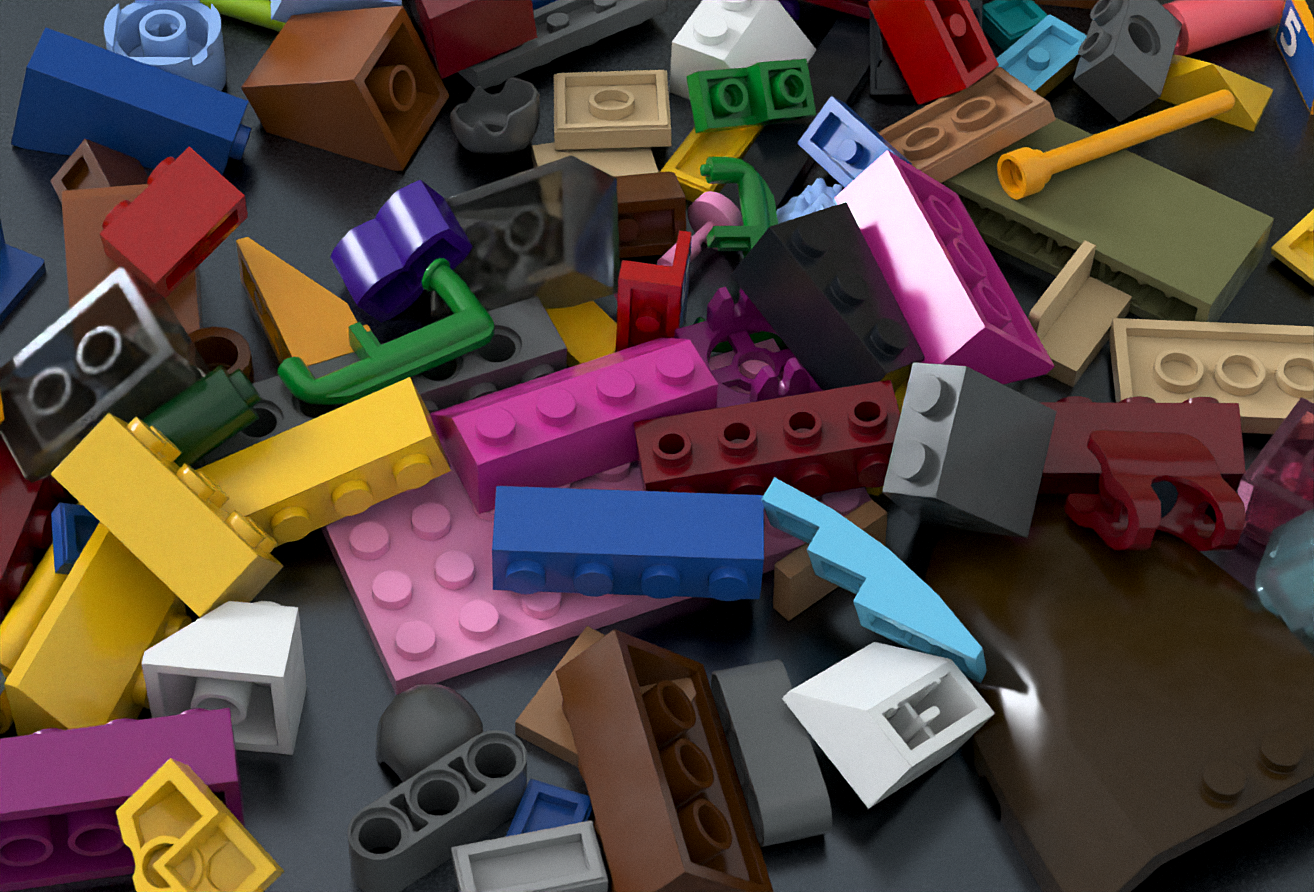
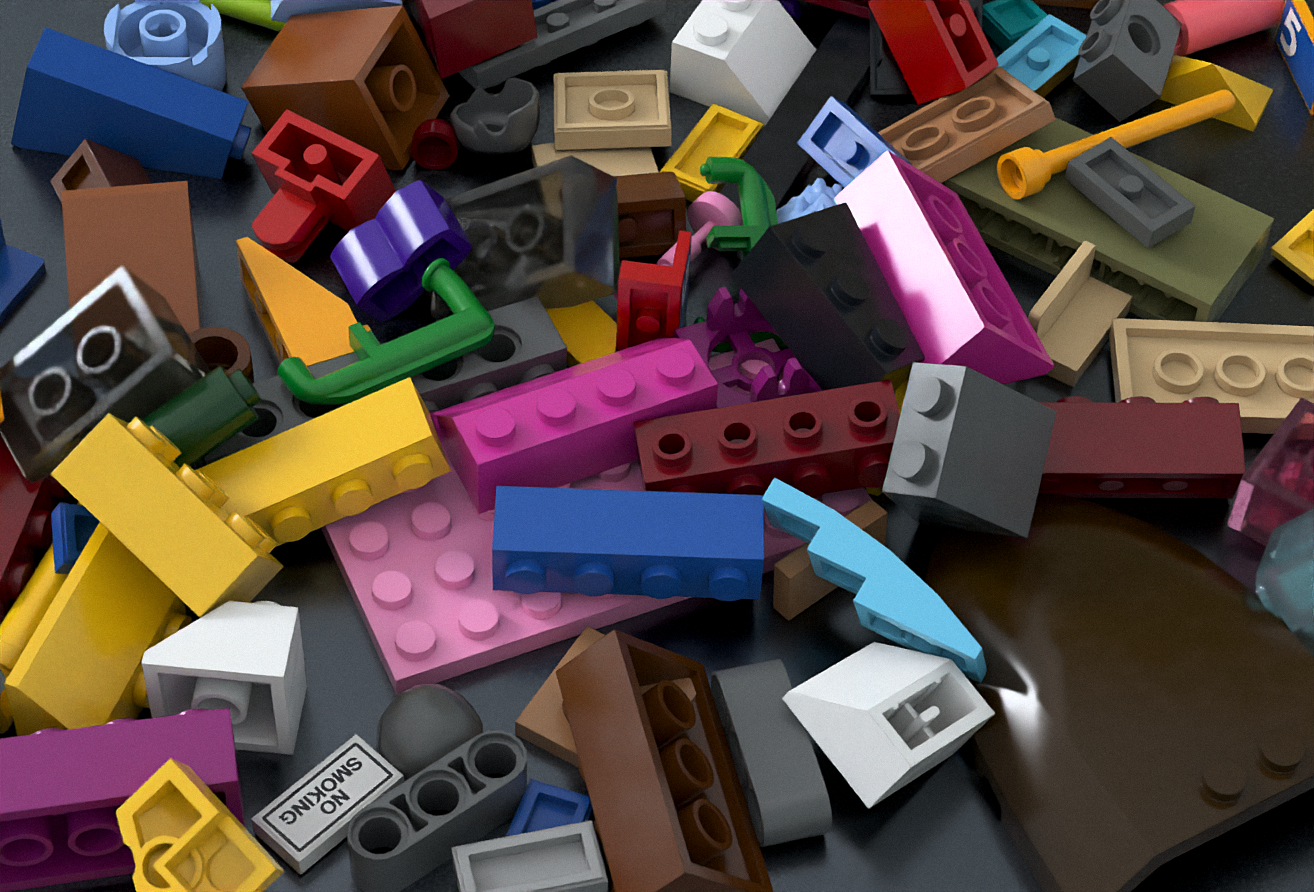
(173, 221): red brick -> none
(314, 182): none -> red brick
(319, 807): none -> white tile
(434, 144): none -> dark red hinge
(751, 95): green slope -> none
(1129, 192): none -> dark grey plate
(1160, 485): dark red piece -> none

